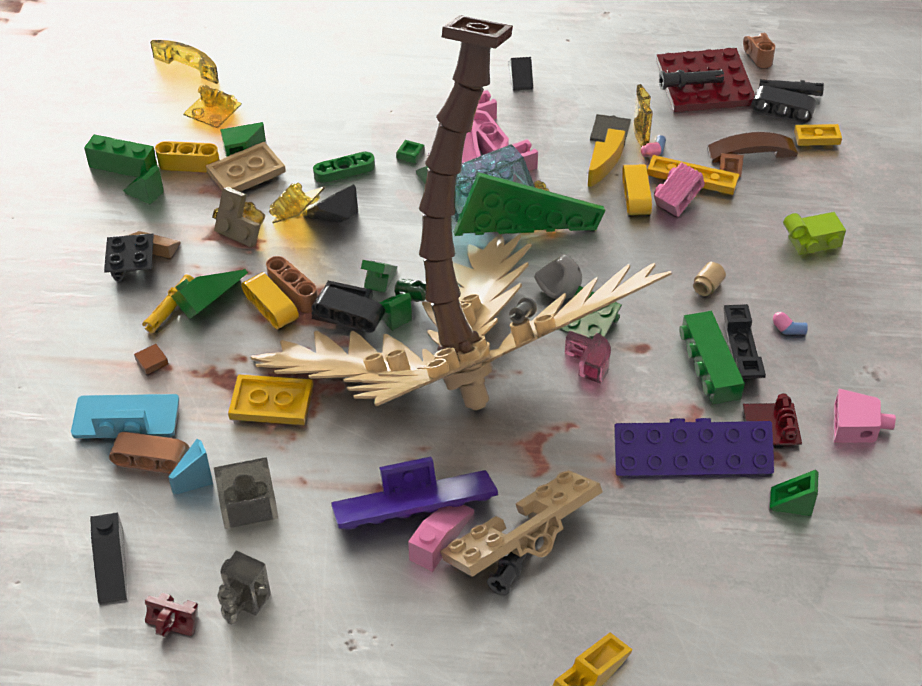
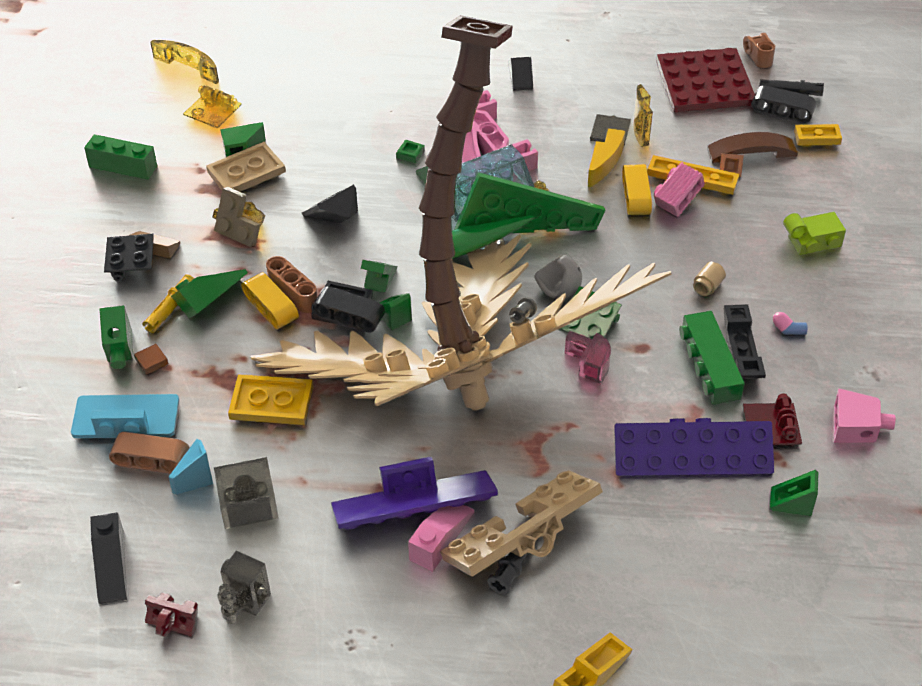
(118, 343): none -> green torso
(146, 186): green slope -> none
(185, 156): yellow beam -> none
(293, 202): clear yellow hinge -> none
(324, 172): green beam -> none
(414, 287): dark green hinge -> none
(478, 236): none -> green piece
(654, 148): bright pink arm -> none
(680, 78): black pin -> none

